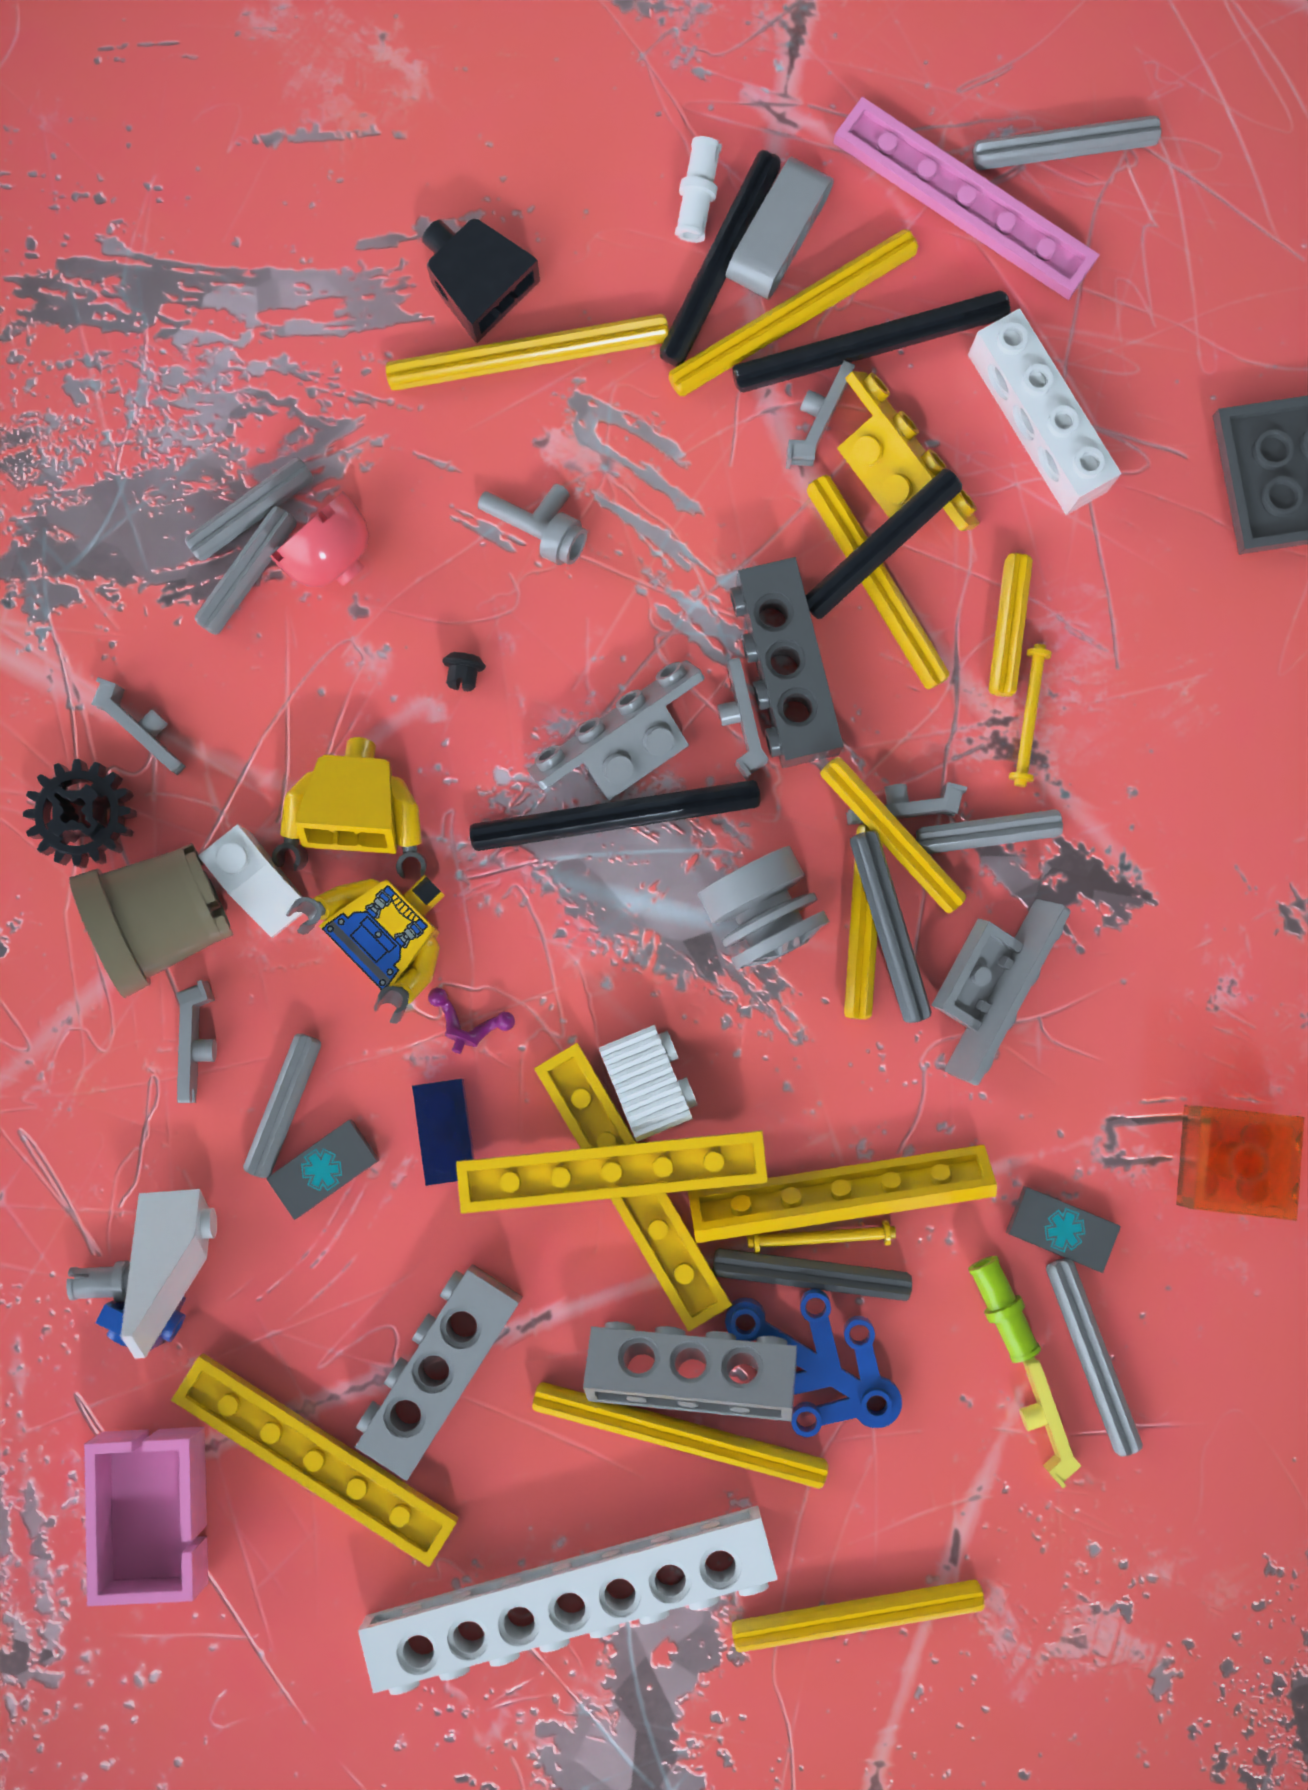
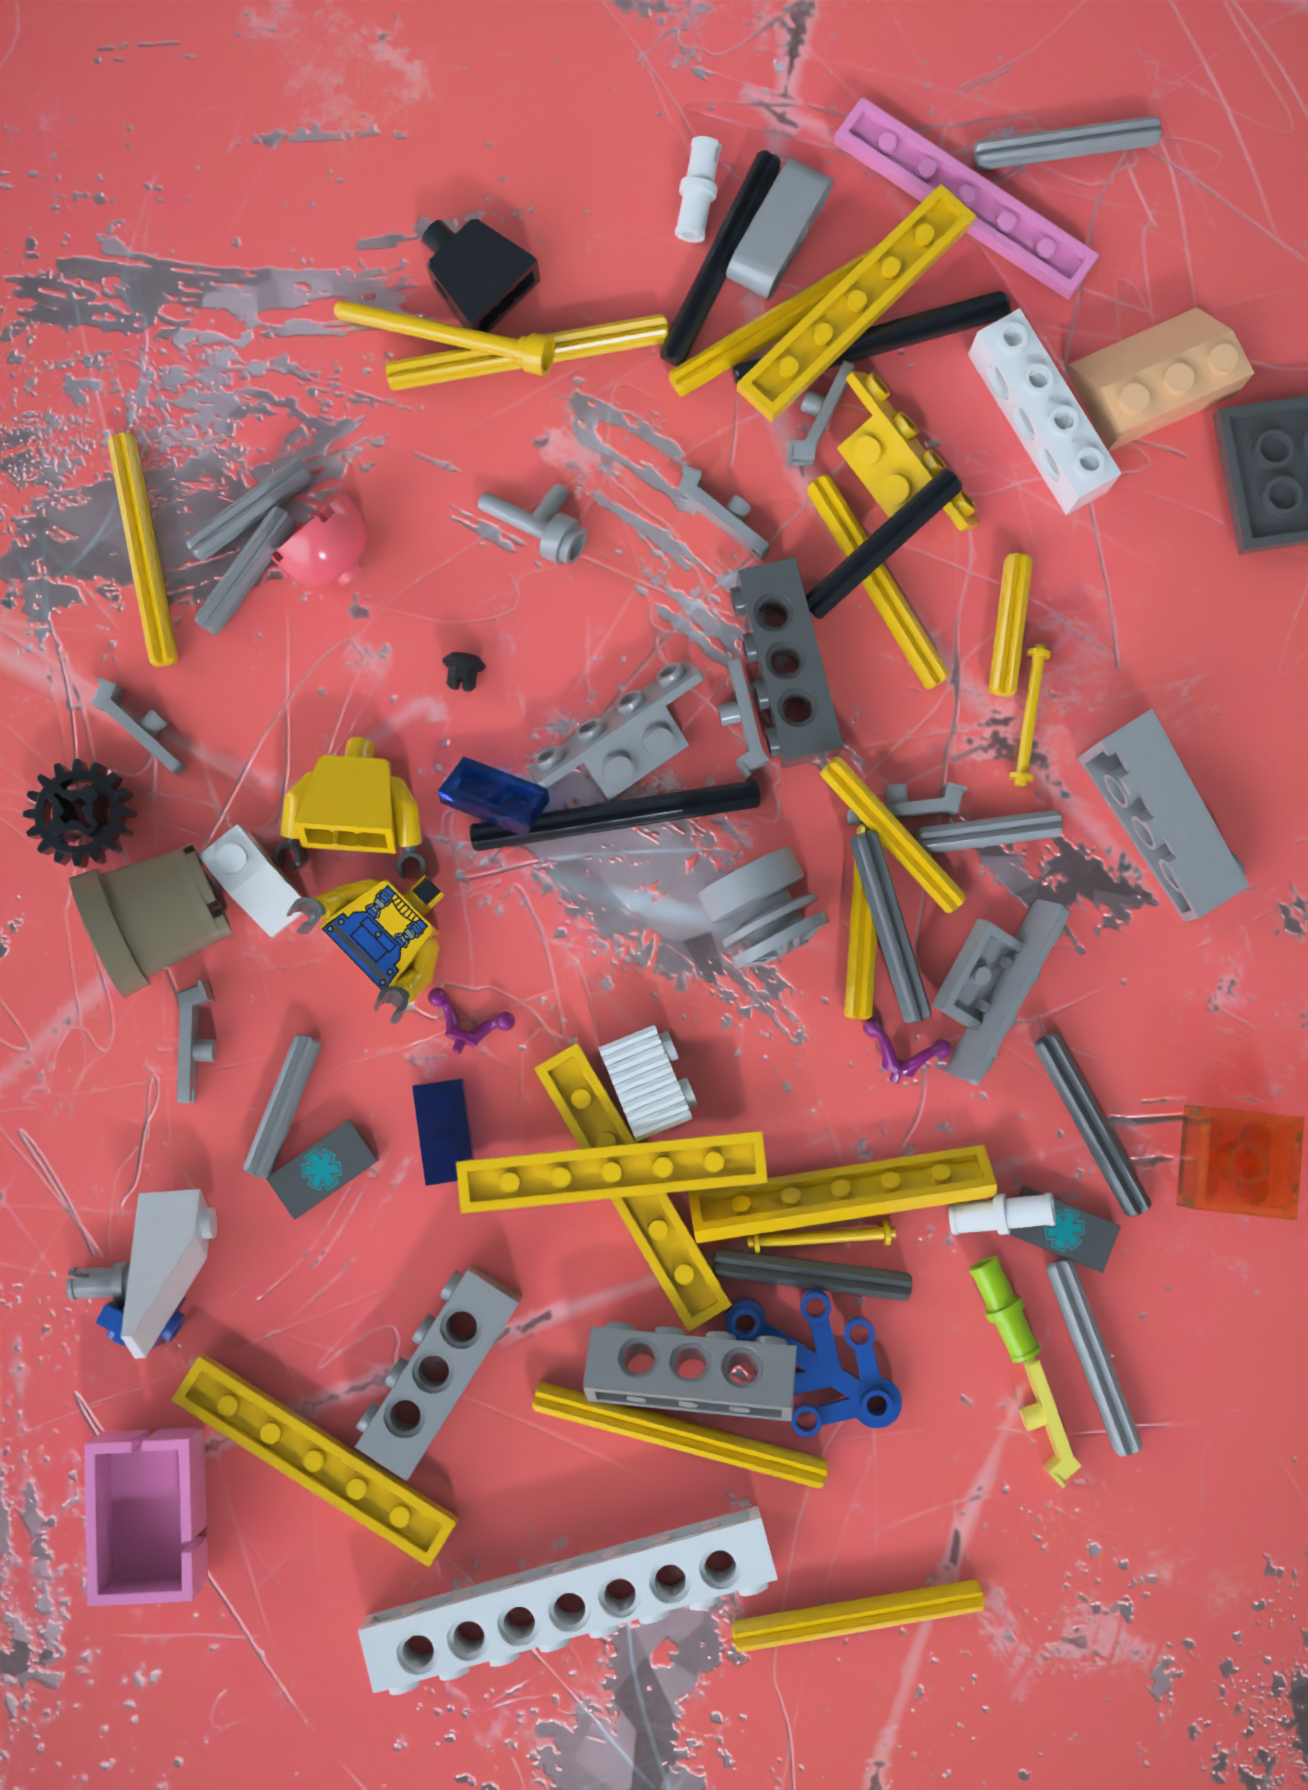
(142, 549): none -> yellow axle
(494, 796): none -> clear blue plate
(531, 351): none -> yellow piece
(726, 518): none -> light grey piece
(856, 303): none -> yellow plate
(940, 1049): none -> magenta piece
(1002, 1214): none -> white pin
(1092, 1124): none -> dark grey axle
(1159, 376): none -> light nougat slope
(1164, 816): none -> light grey wedge

